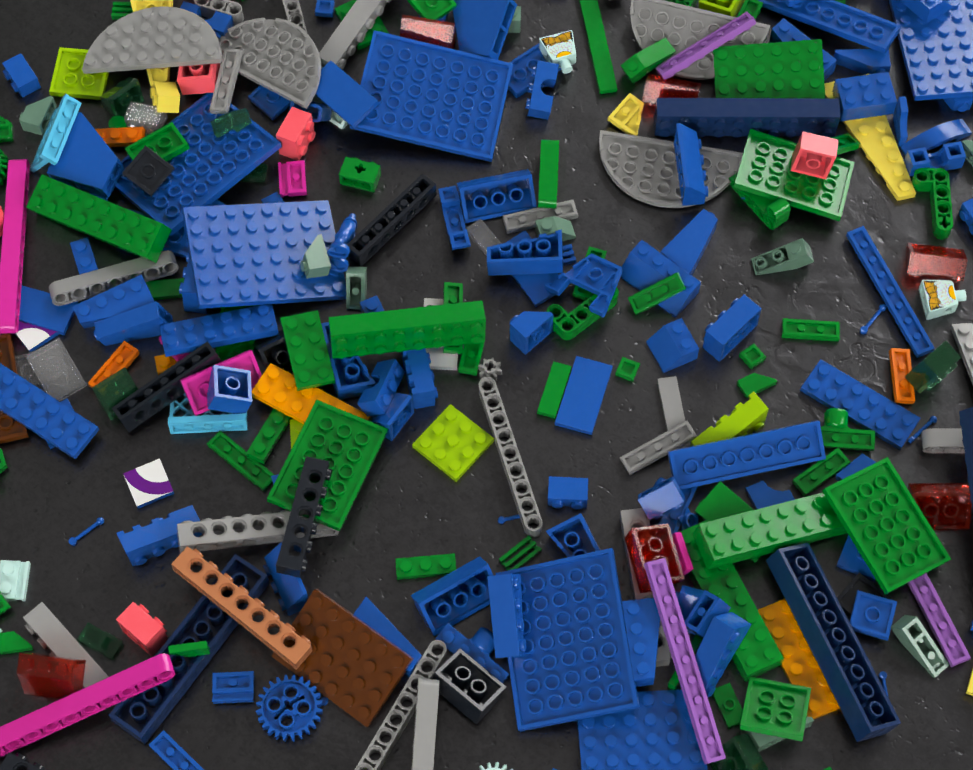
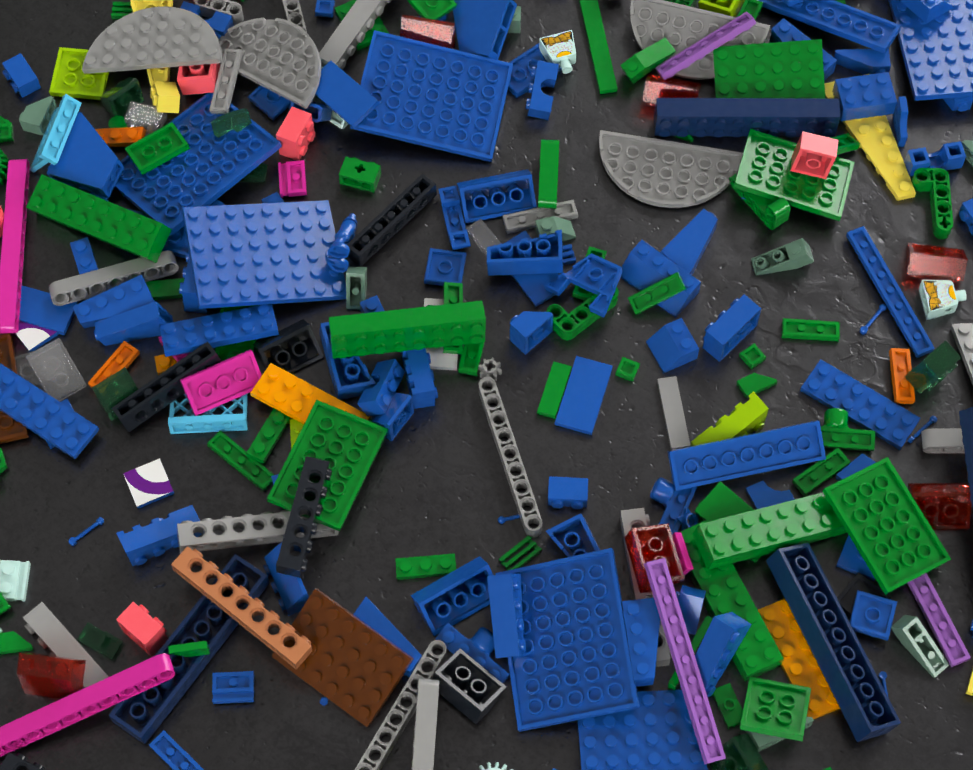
(148, 171): black plate -> none
(229, 390): blue slope -> none
(301, 721): blue gear -> none
(307, 350): green plate -> none
(316, 260): slope -> none
(444, 267): none -> blue plate
(453, 442): lime plate -> none
(628, 115): light yellow wing -> none
(658, 447): light grey tile -> none
(661, 498): brick -> none
(689, 166): blue slope -> none
(703, 613): blue brick -> none
(938, 135): blue slope -> none

